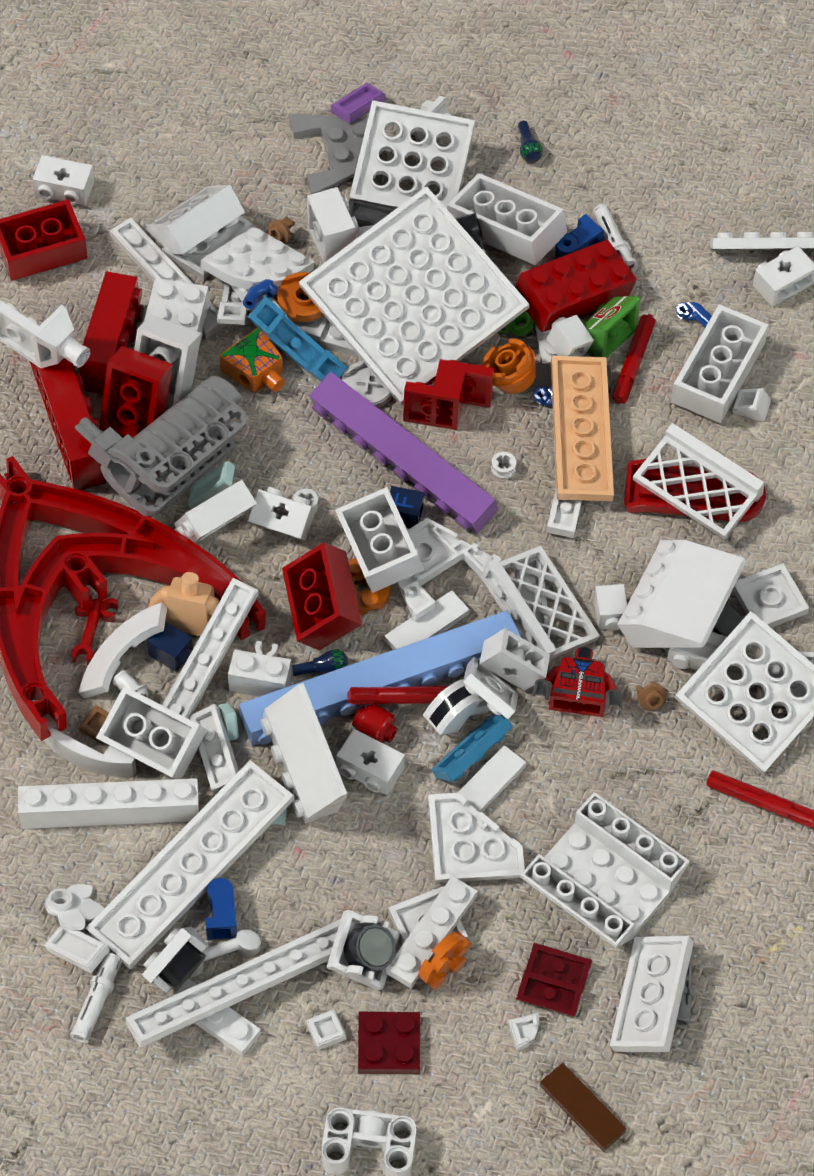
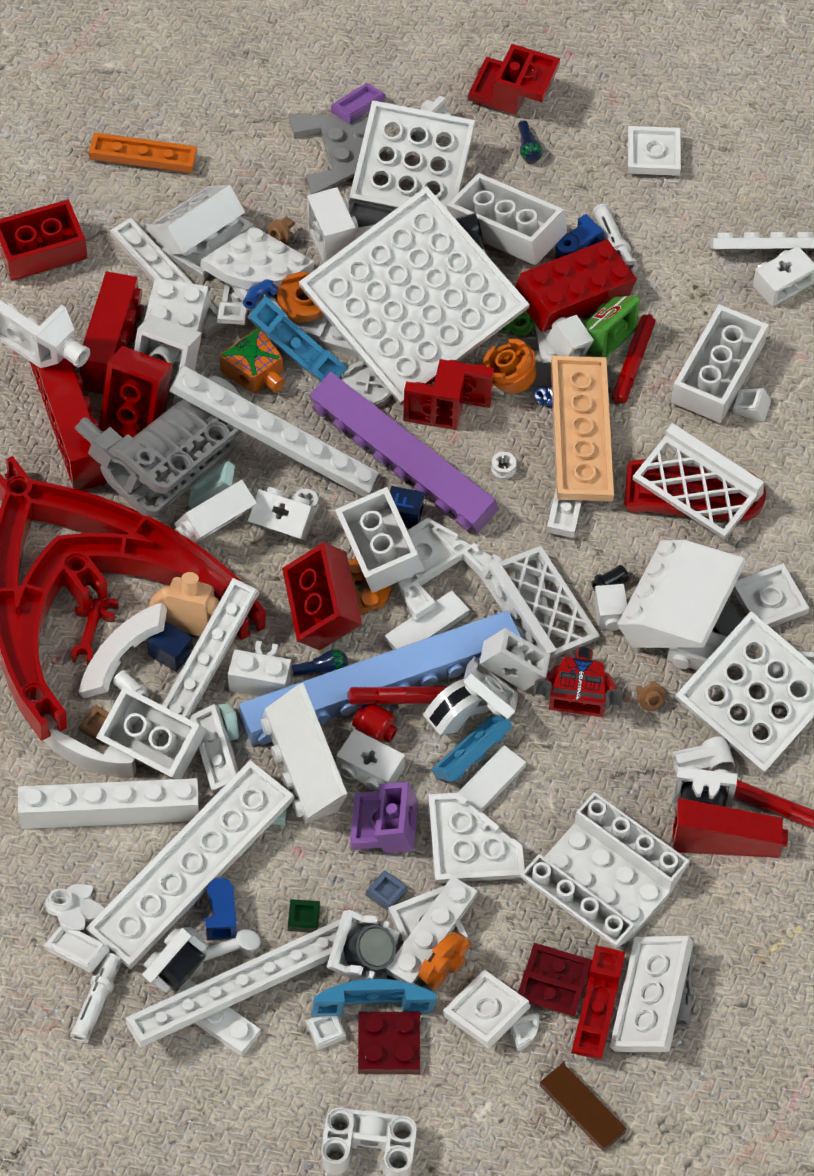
(63, 180): white brick -> none
(143, 152): none -> orange plate
(273, 431): none -> white plate
(303, 915): none -> dark green tile
(373, 991): none -> dark azure slope
(385, 819): none -> medium lavender brick
(386, 890): none -> sand blue tile
(486, 1009): none -> white plate
(519, 76): none -> red bracket
(598, 1002): none -> red slope
(612, 577): none -> black pin
(654, 150): none -> white plate
(693, 311): blue arm -> none
(705, 786): none -> white piece
(711, 755): none -> white piece
(726, 831): none -> red slope

